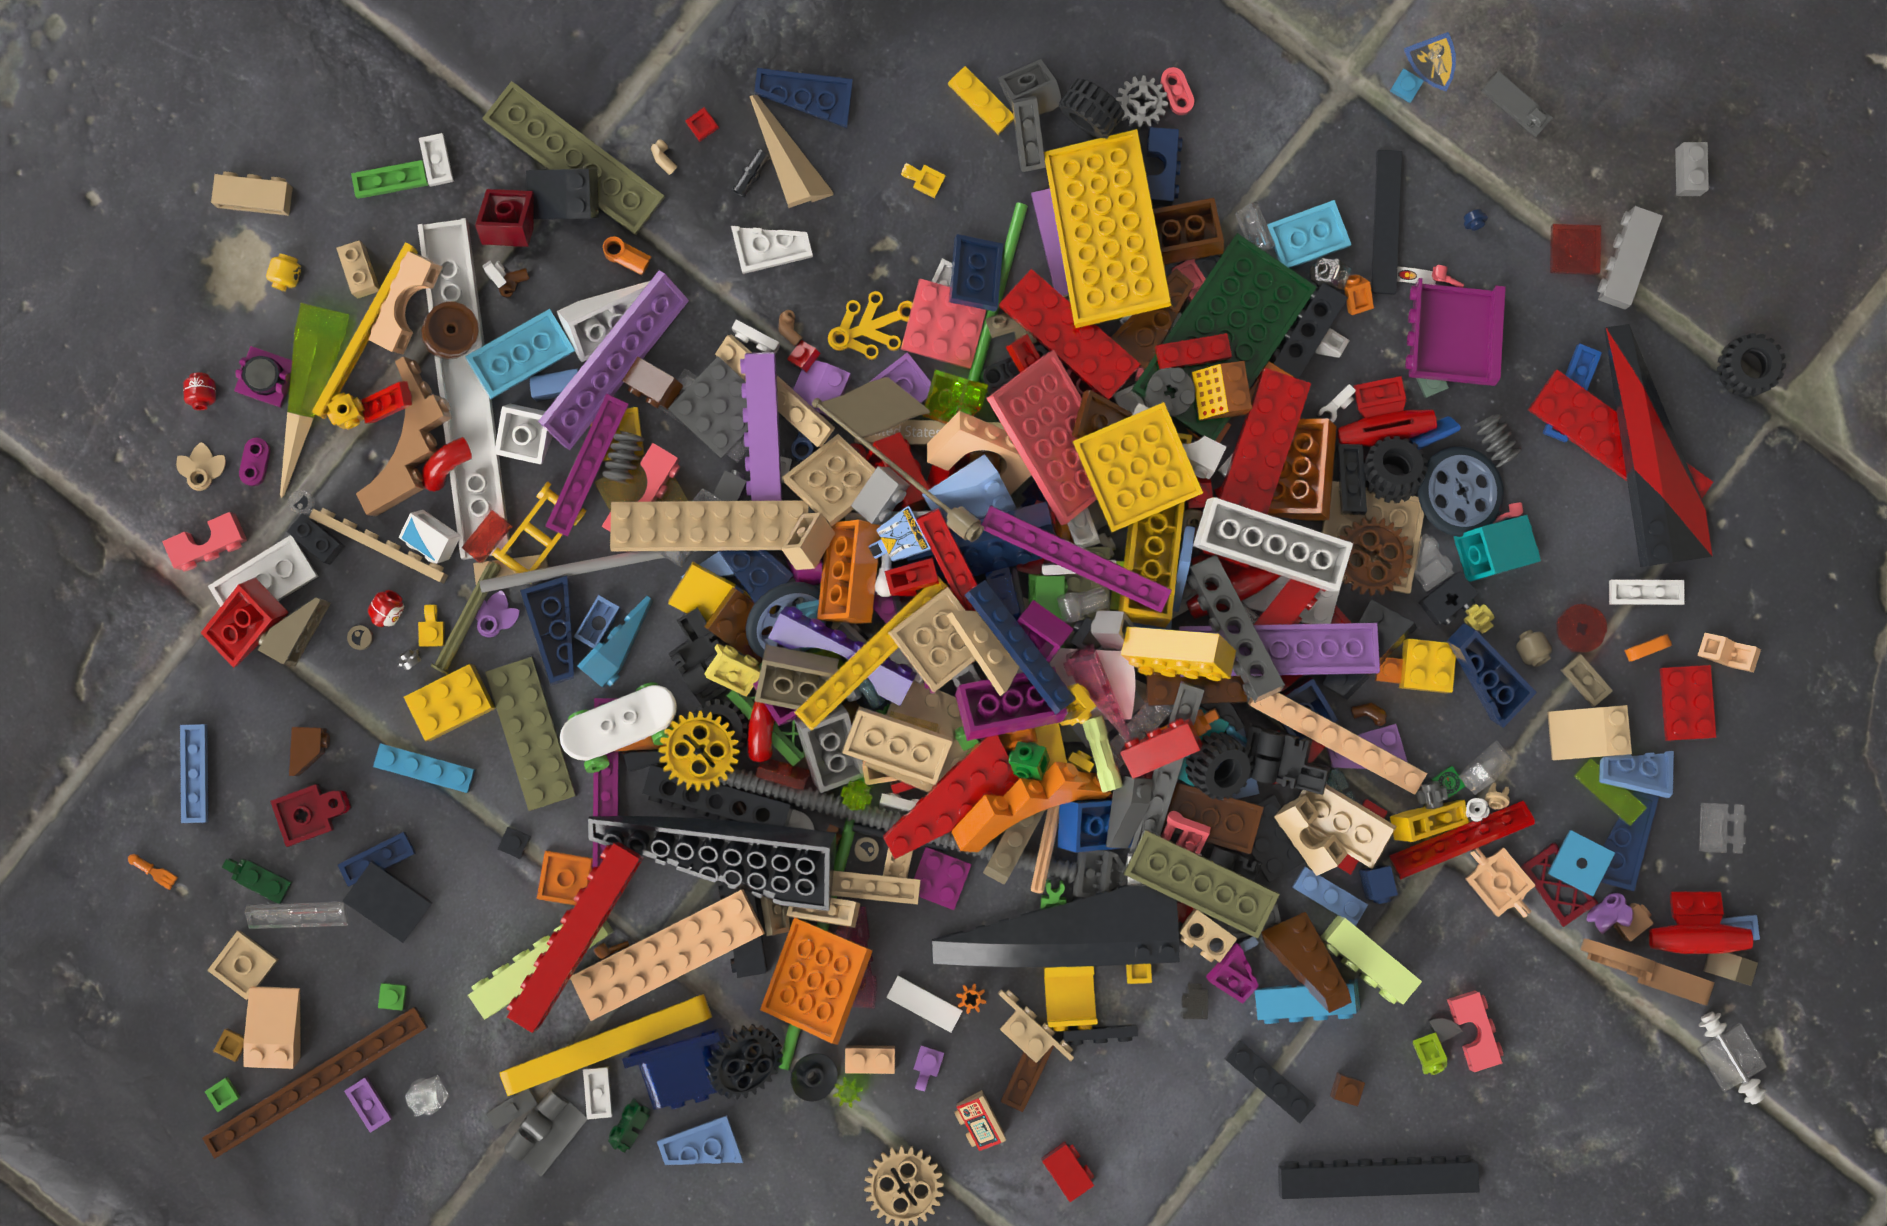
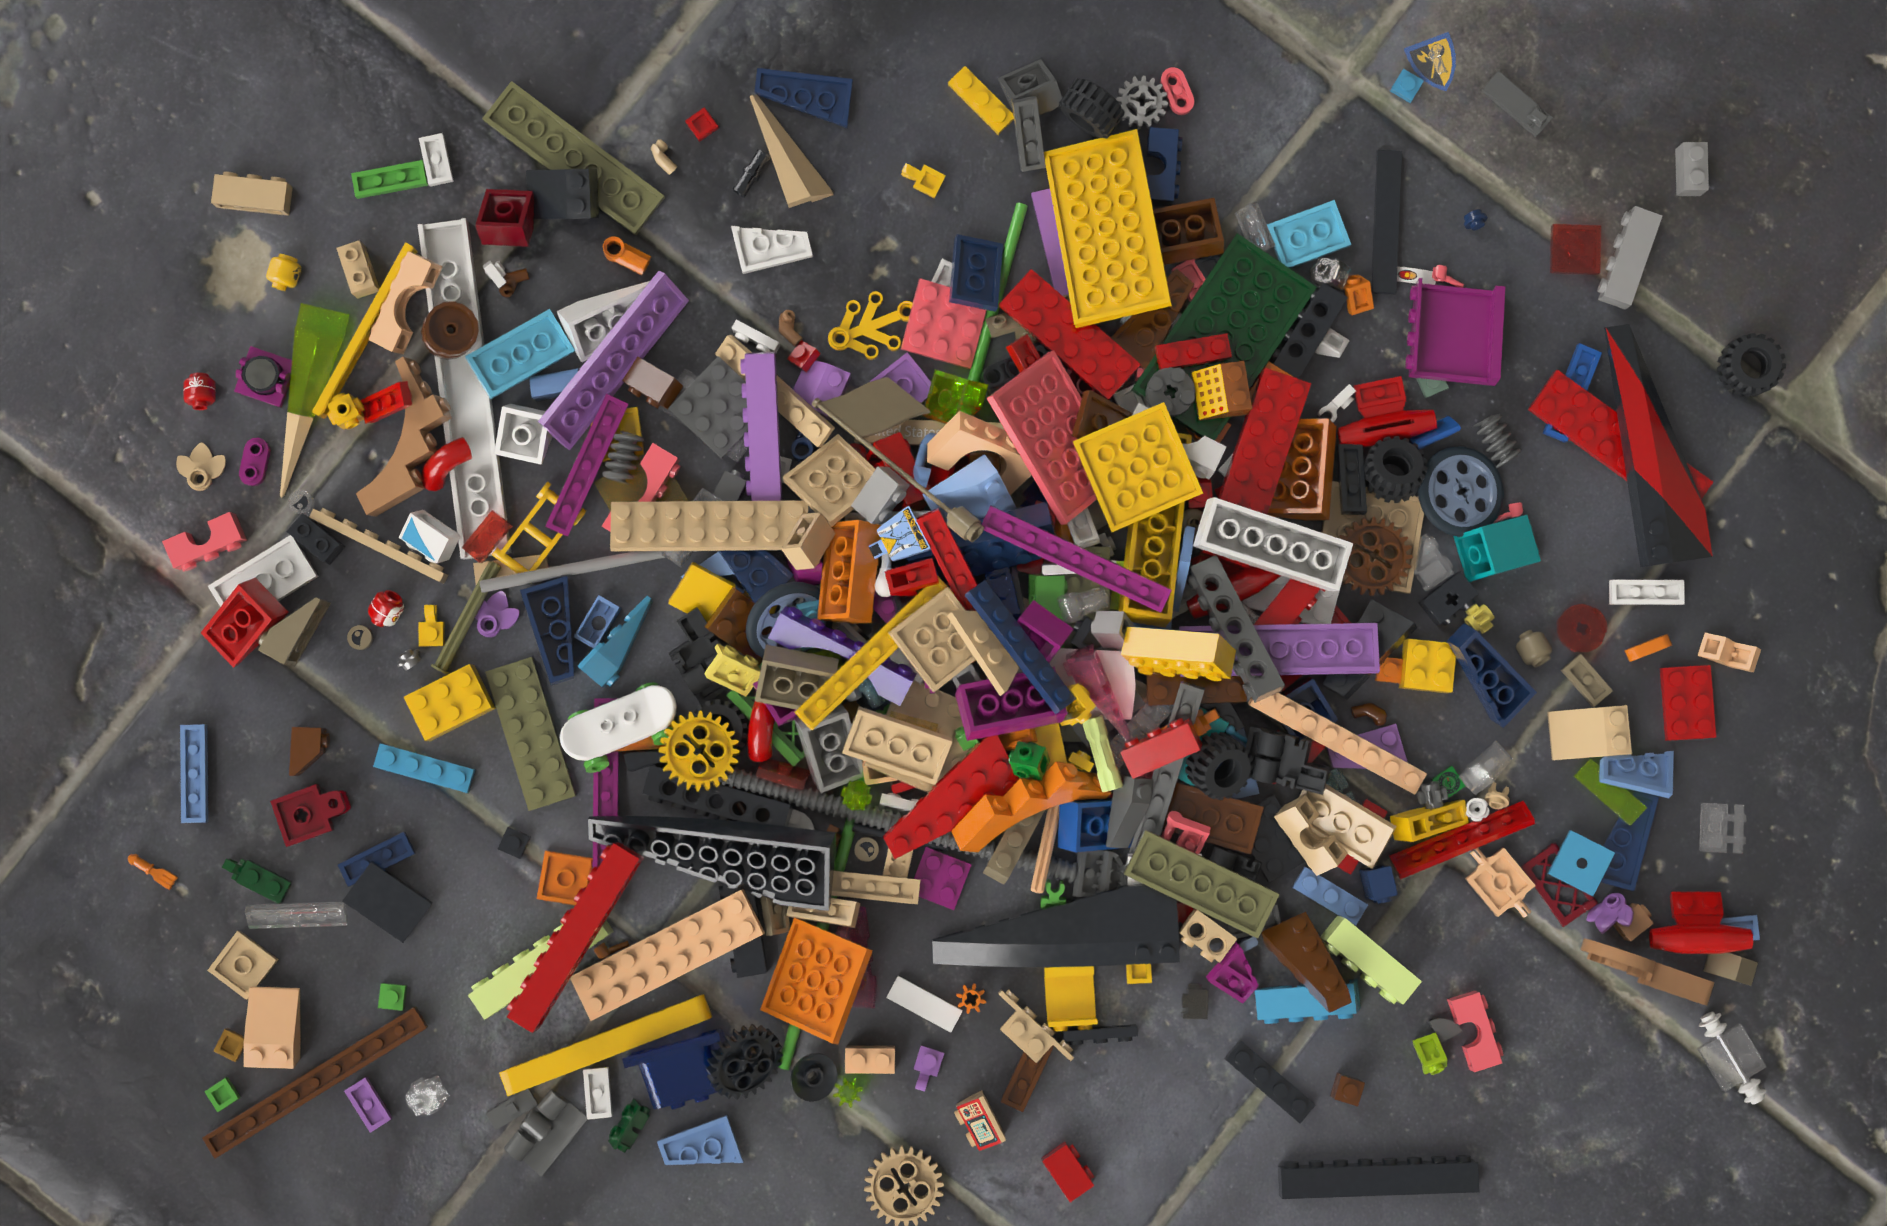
(921, 473): none -> medium blue bar

